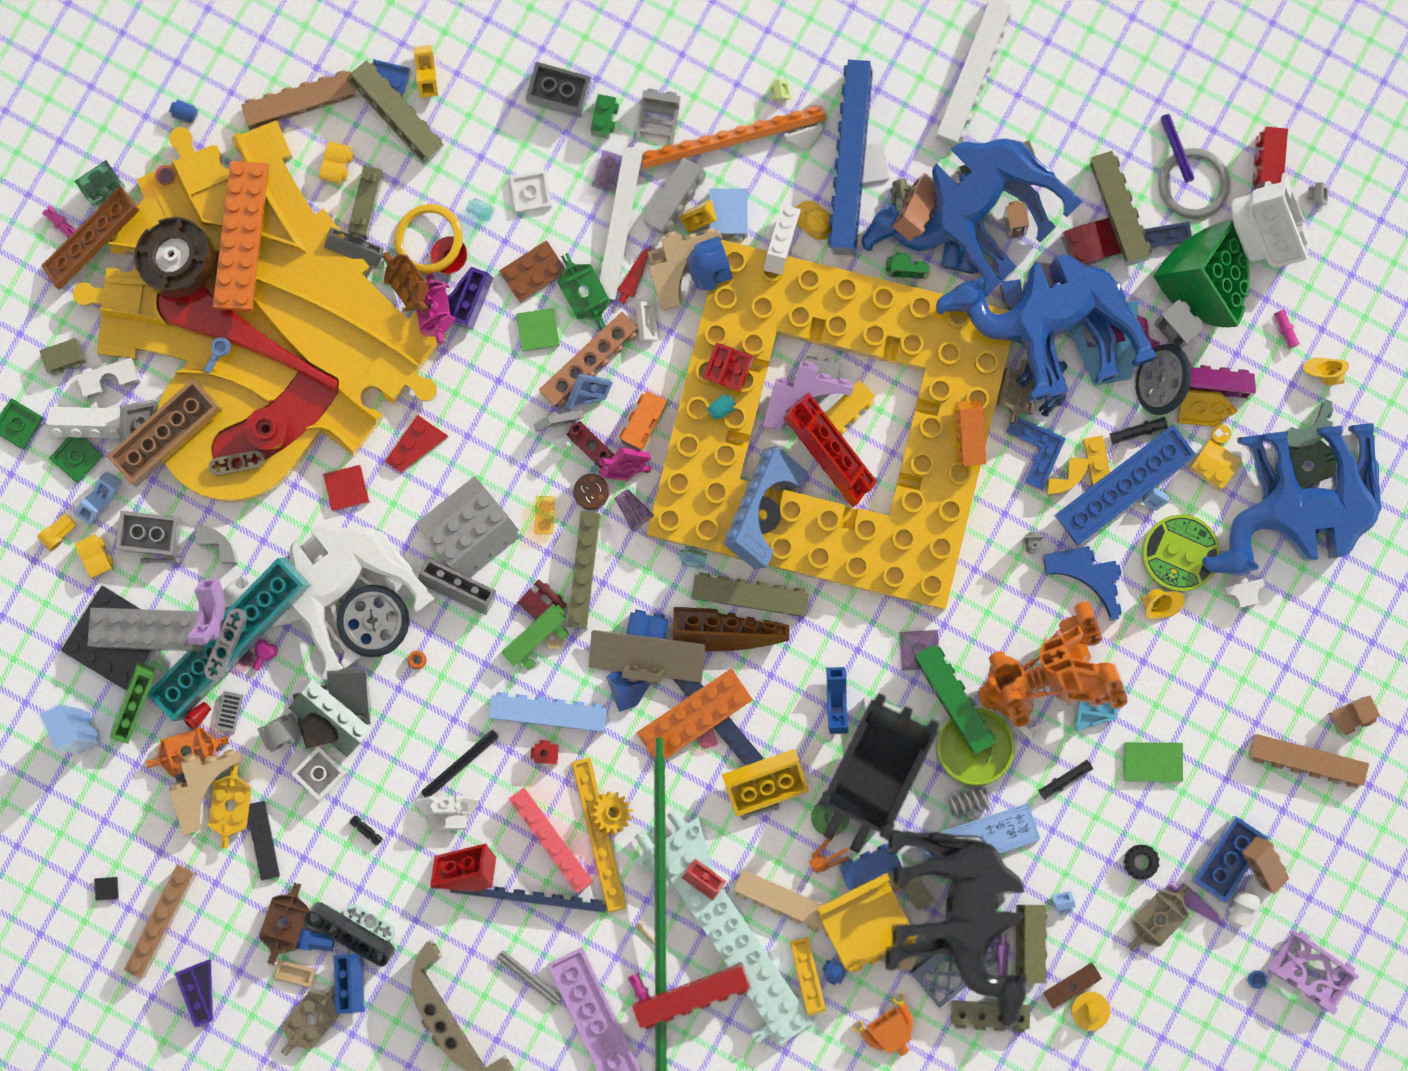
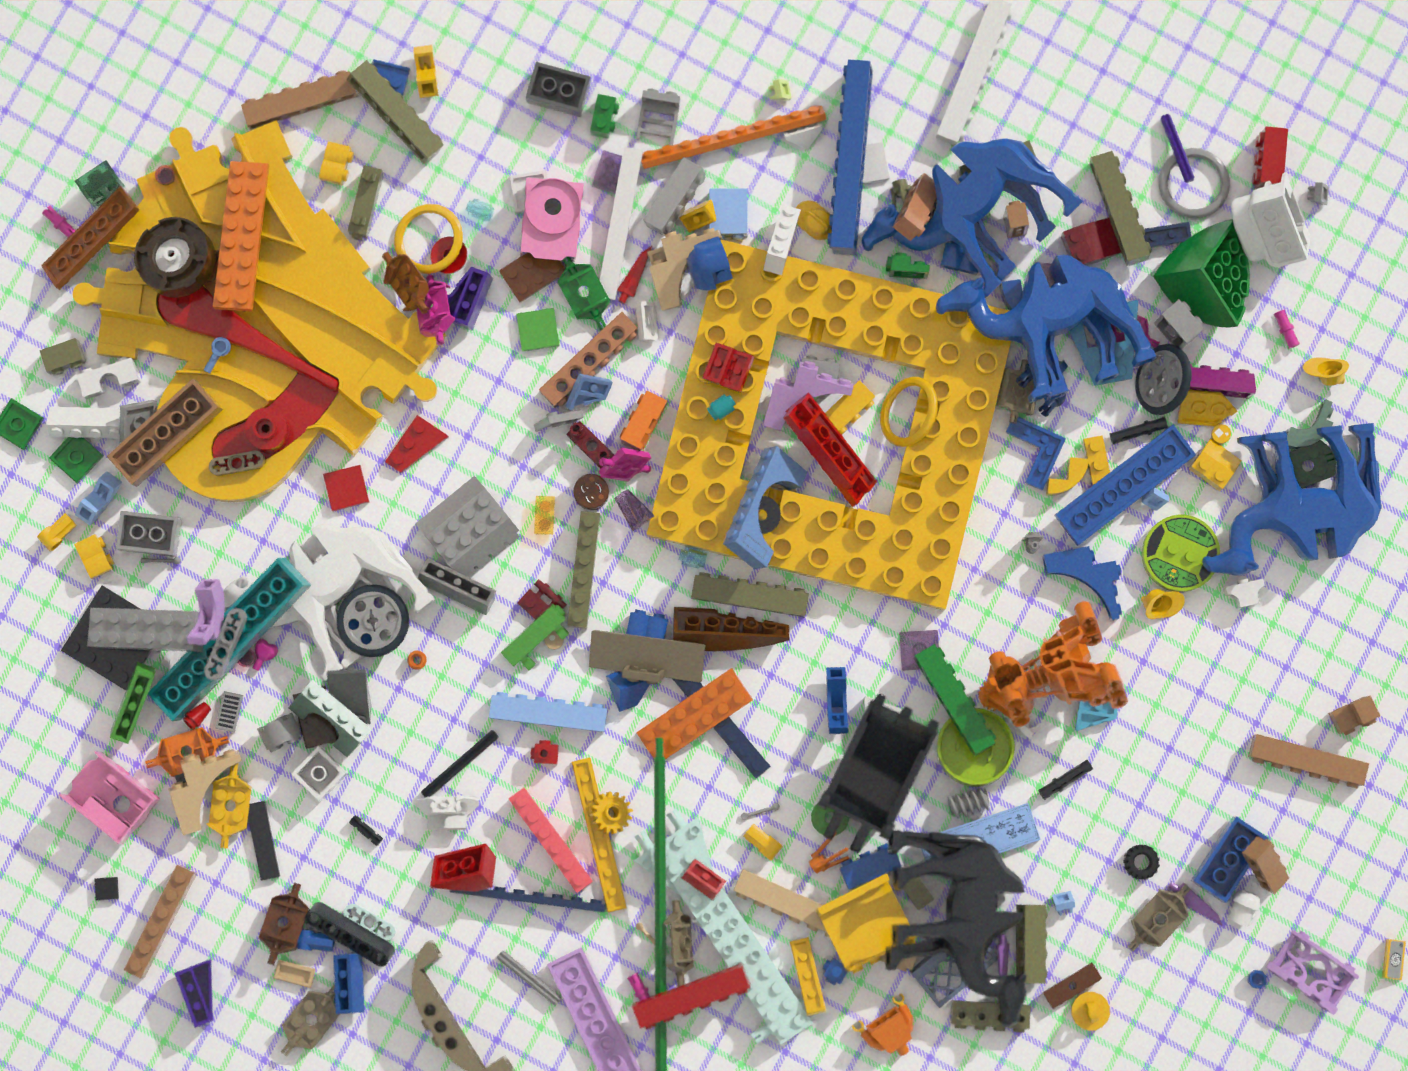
(70, 728): light blue brick -> none
(95, 793): none -> bright pink piece
(183, 111): blue brick -> none
(208, 536): light grey brick -> none
(354, 247): dark grey slope -> none
(547, 234): none -> bright pink piece
(681, 942): none -> dark tan plate
(707, 739): clear pink tile -> none
(765, 782): yellow brick -> none
(766, 844): none -> yellow piece
(930, 418): none -> yellow wedge
(970, 433): orange wedge -> none
(1153, 761): bright green tile -> none
(1393, 959): none -> slope

